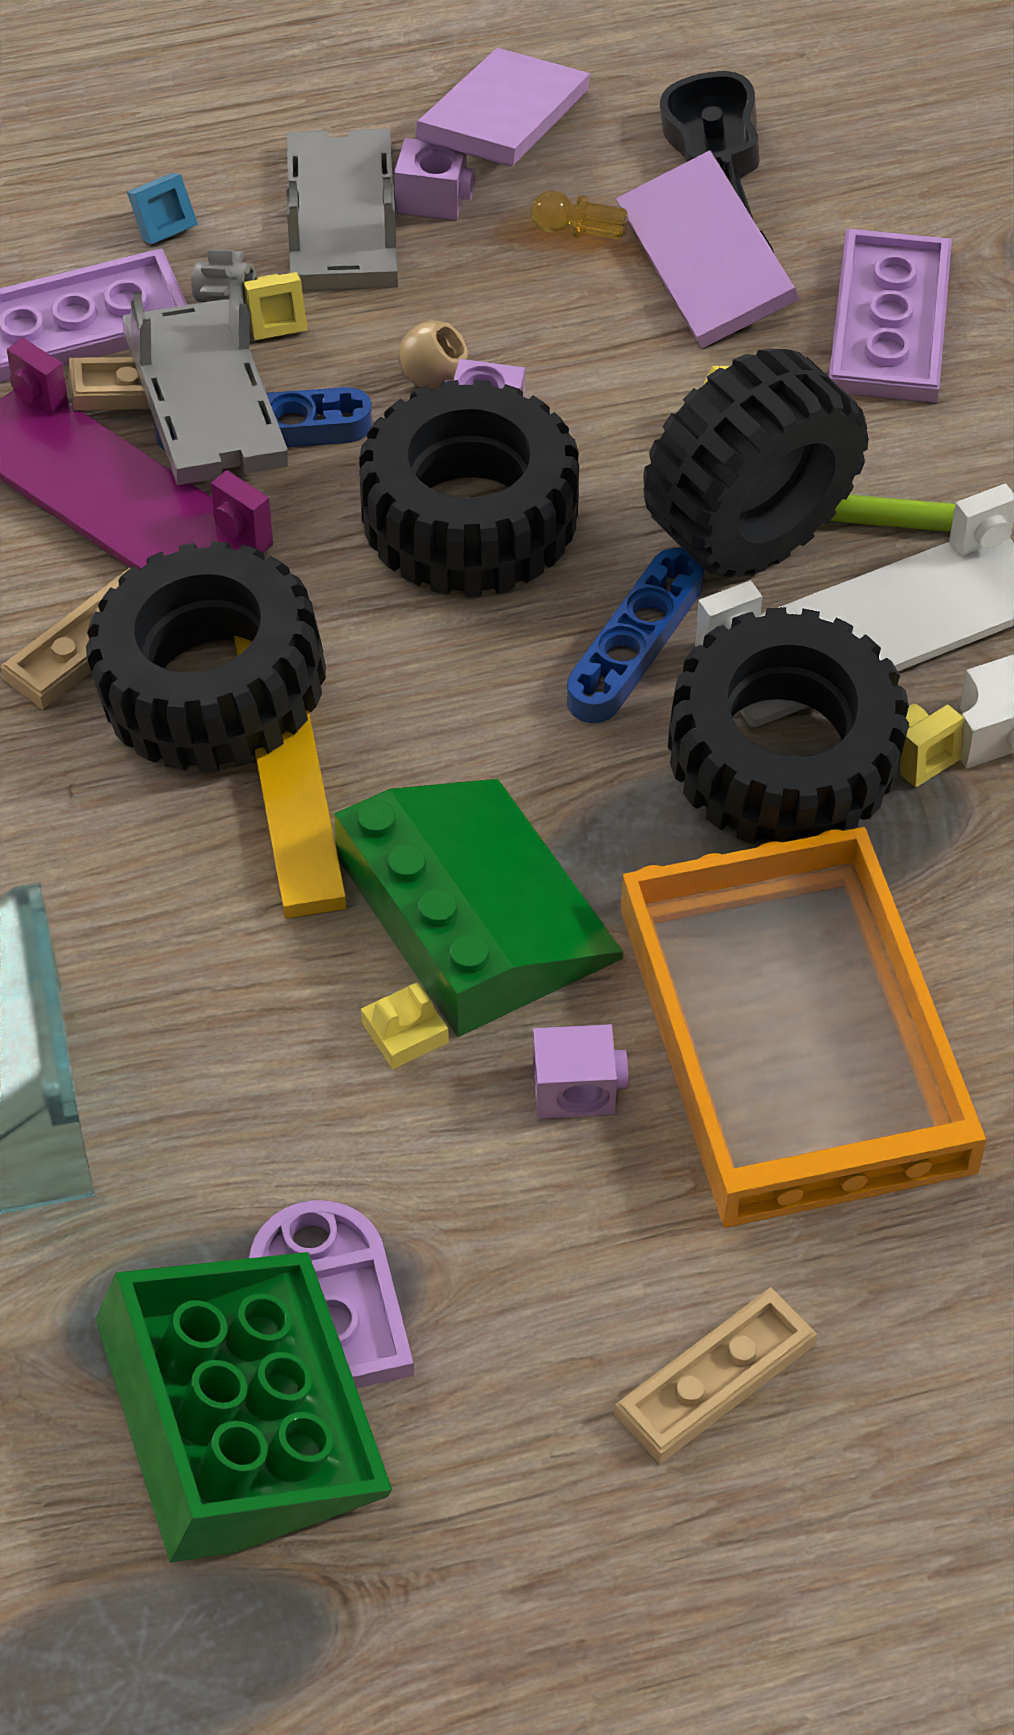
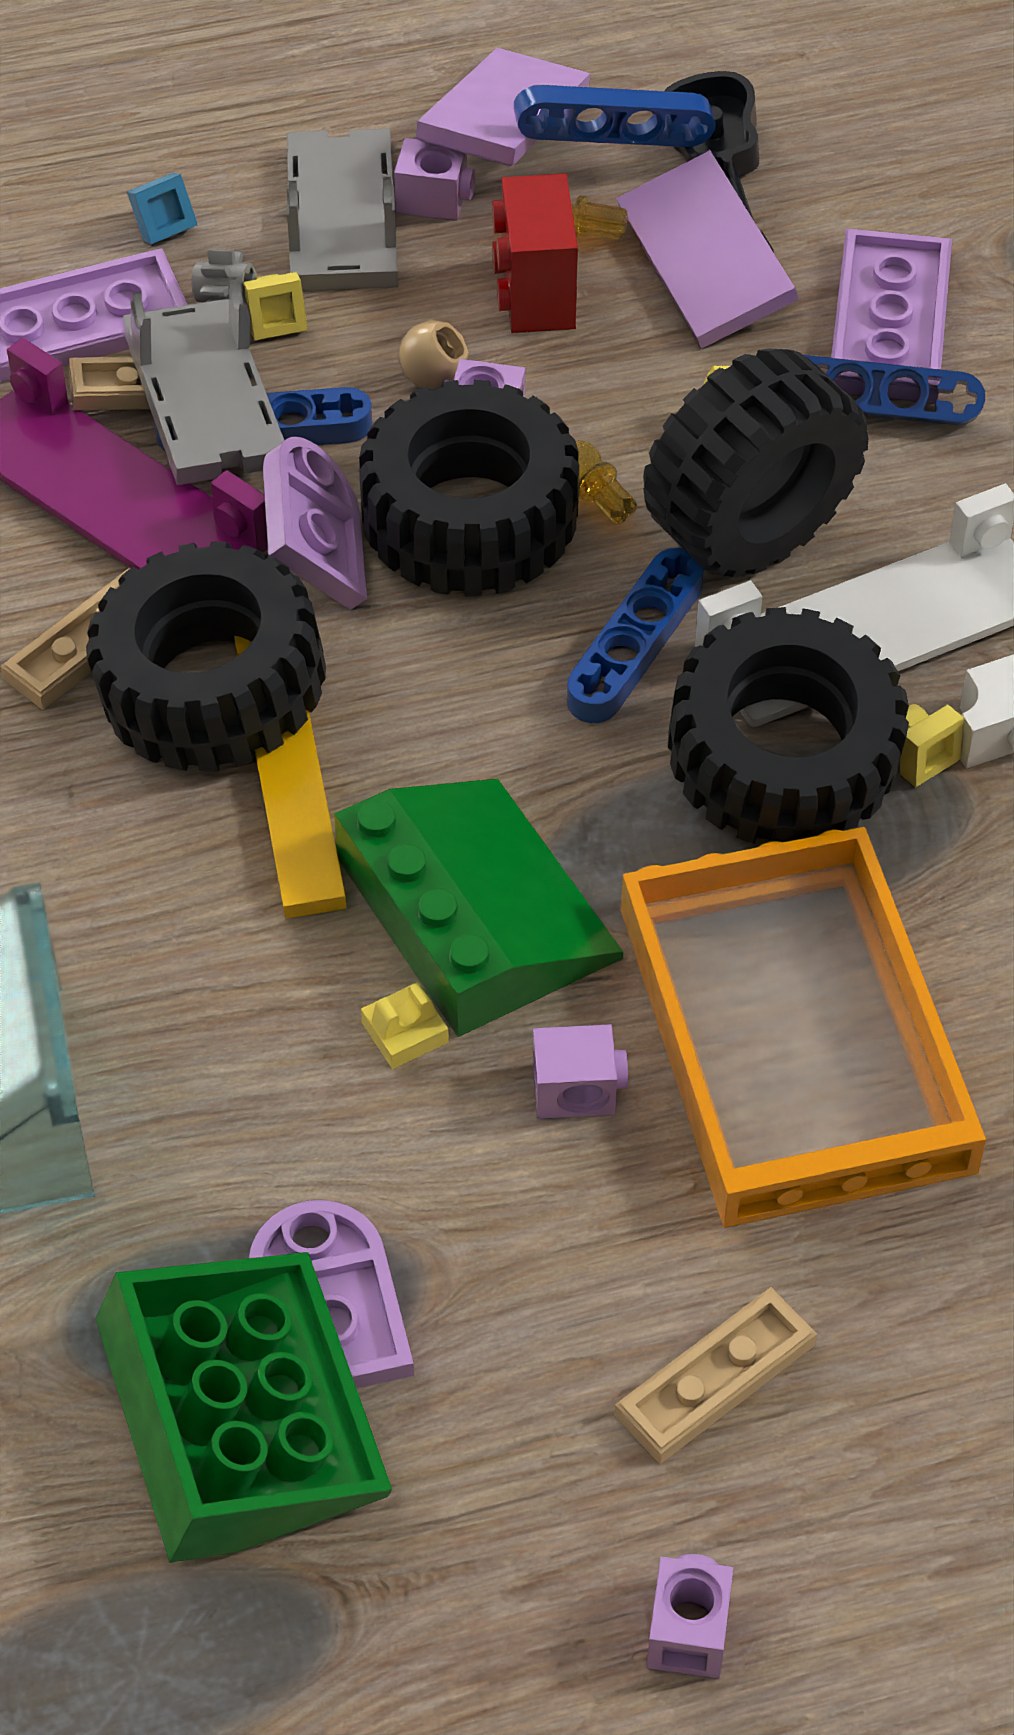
(314, 520): none -> lavender tile
(536, 253): none -> red brick
(600, 485): none -> clear yellow axle
(682, 1643): none -> lavender brick
(686, 126): none -> blue beam
(880, 375): none -> blue beam
(895, 513): lime piece -> none

